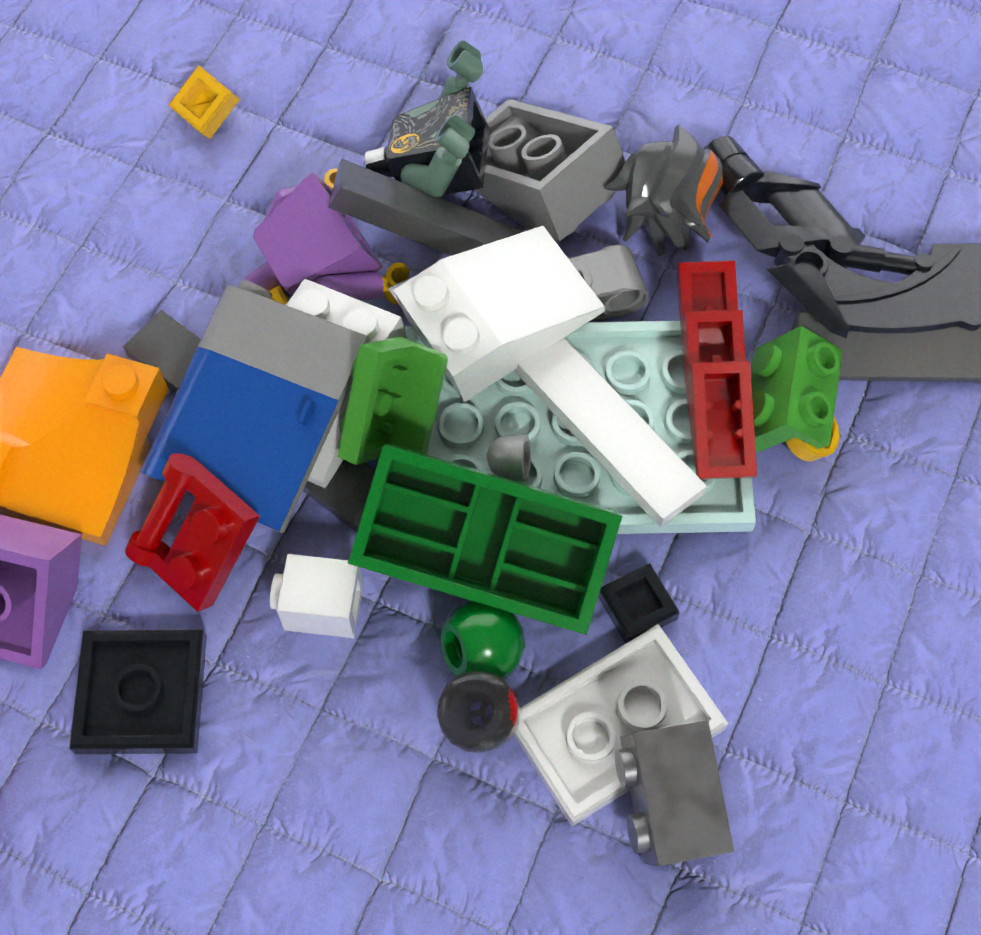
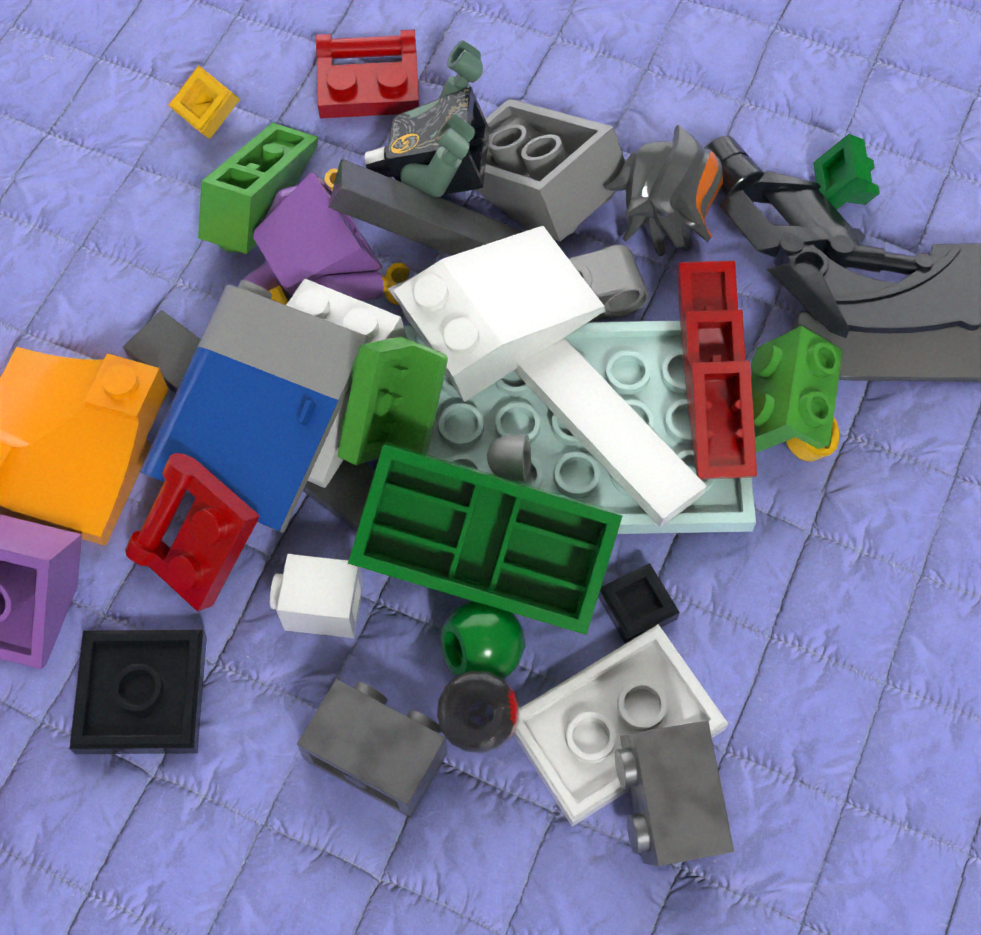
(244, 186): none -> bright green slope
(367, 87): none -> red plate
(374, 746): none -> flat silver brick
(846, 173): none -> green tile

